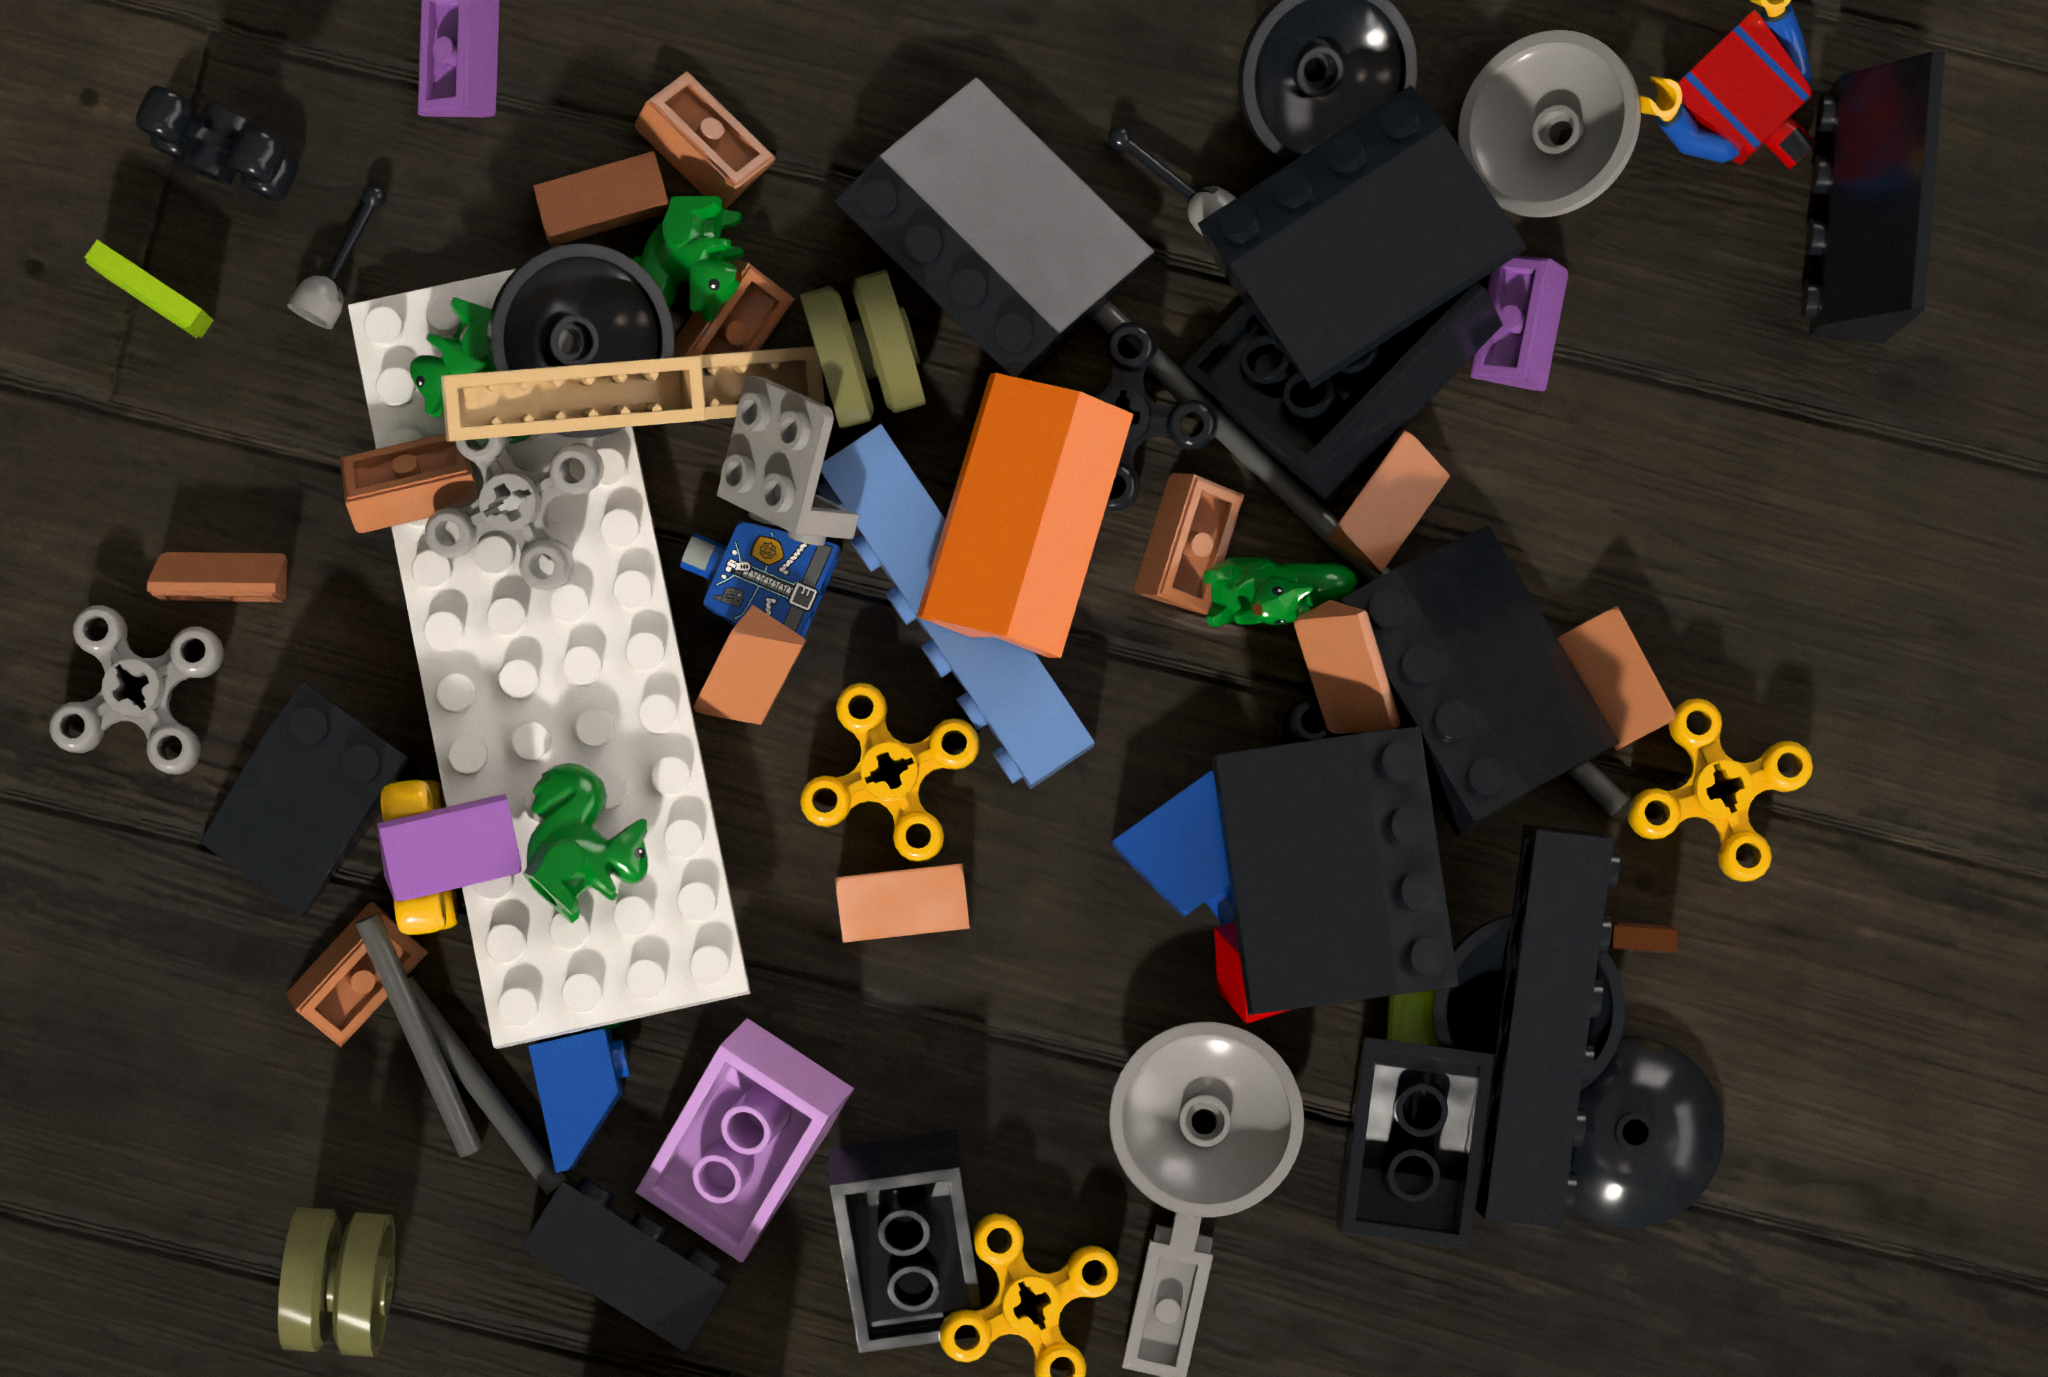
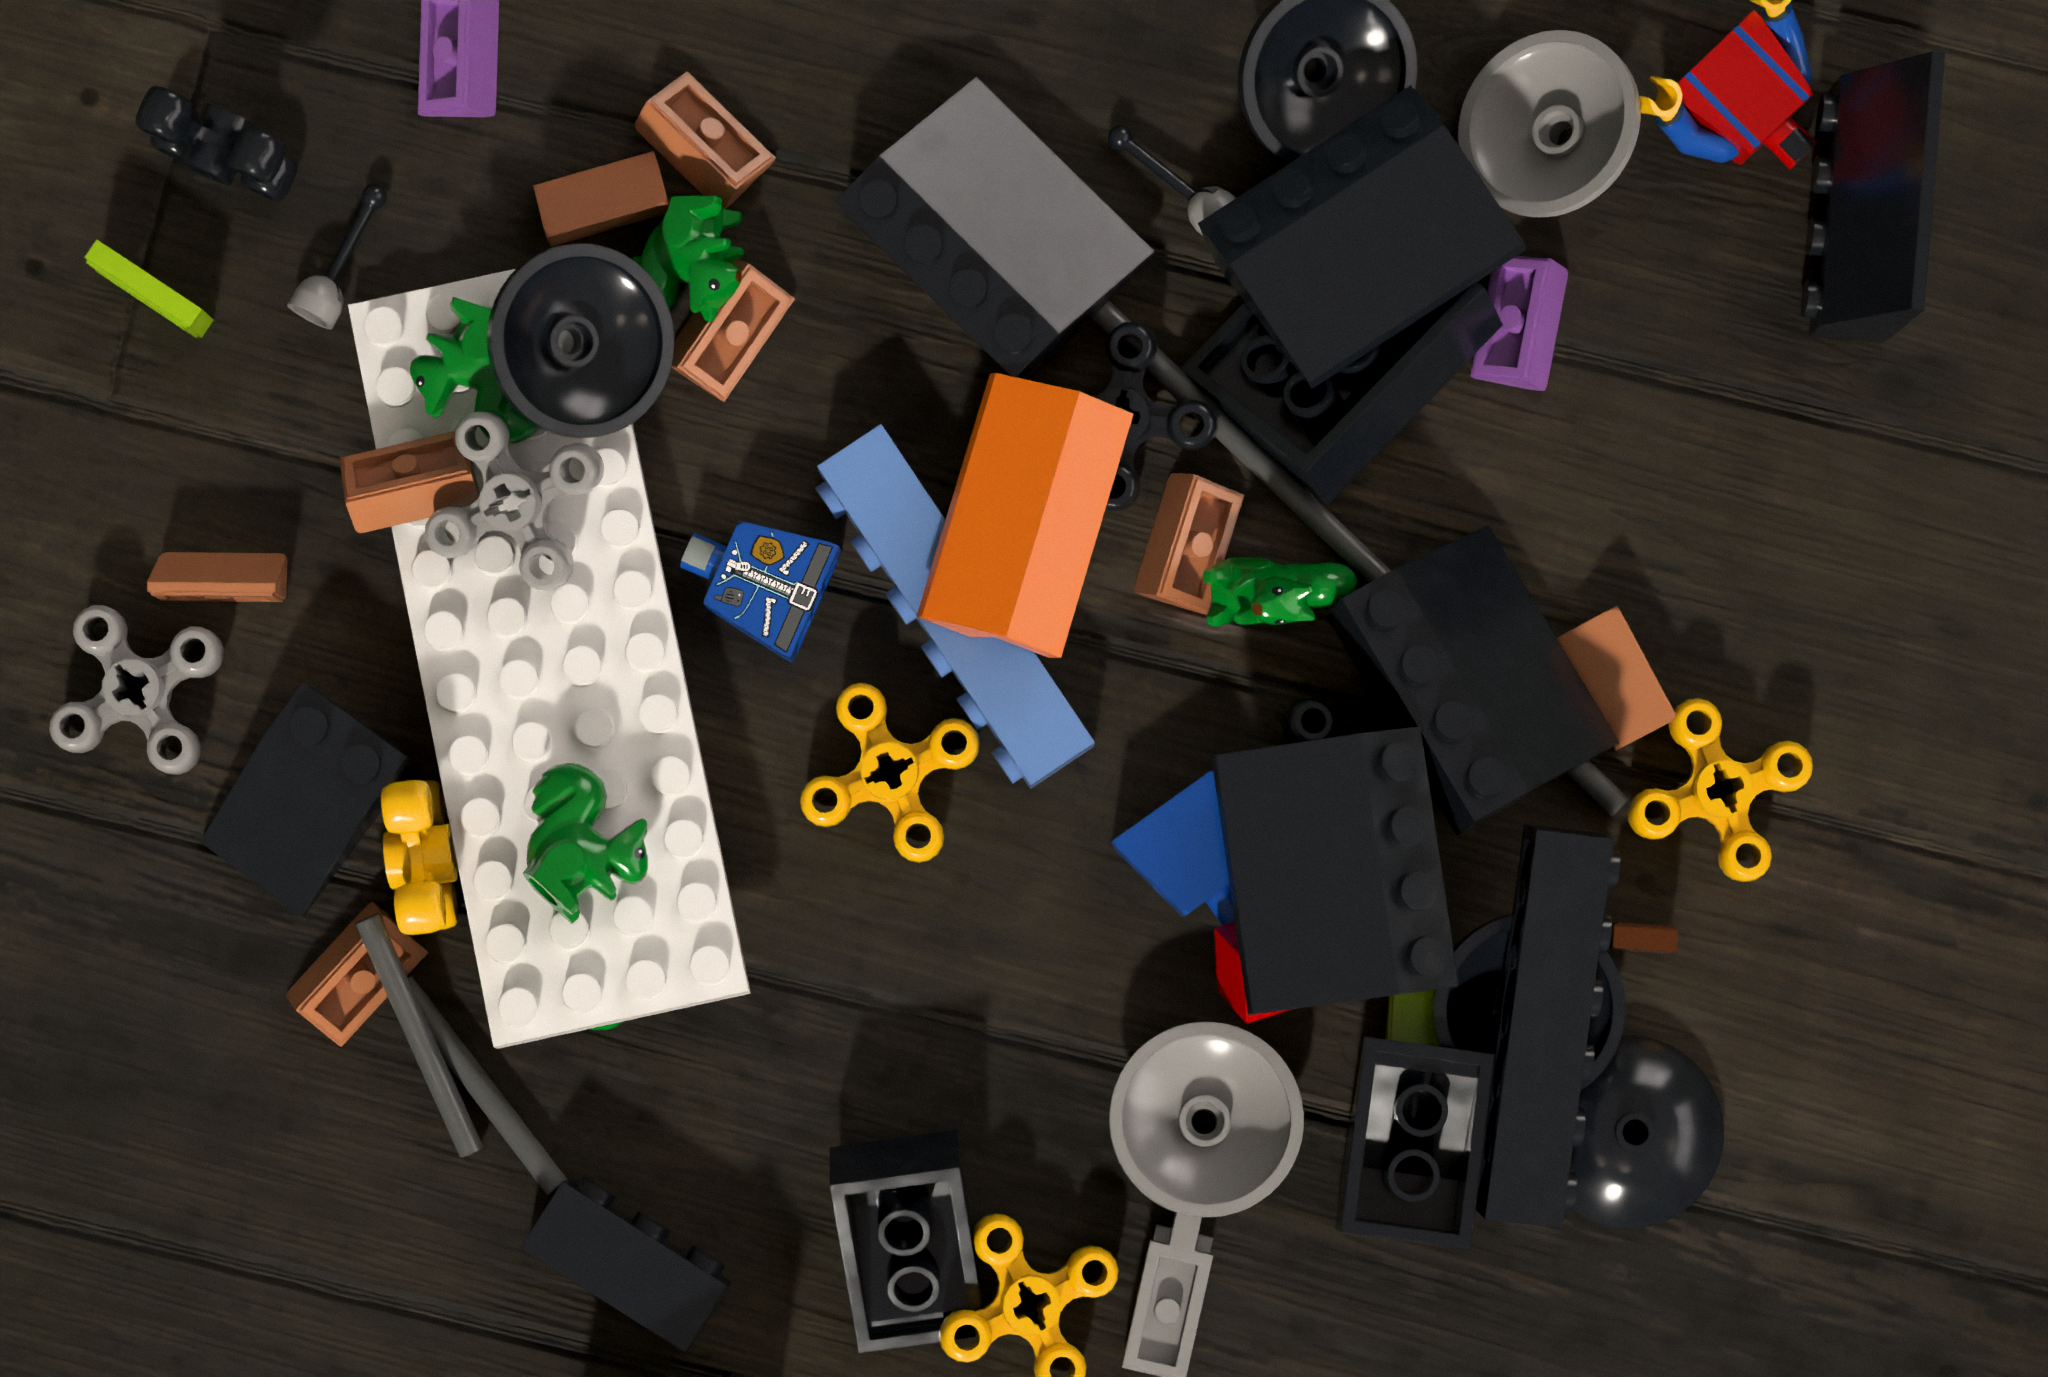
(336, 1281): olive wheel -> none
(449, 848): medium lavender slope -> none
(578, 1089): blue slope -> none
(618, 392): tan slope -> none
(743, 1139): lavender slope -> none
(750, 669): nougat slope -> none
(778, 463): light grey bracket -> none
(865, 348): olive wheel -> none
(902, 903): nougat slope -> none
(1346, 669): nougat slope -> none
(1390, 504): nougat slope -> none

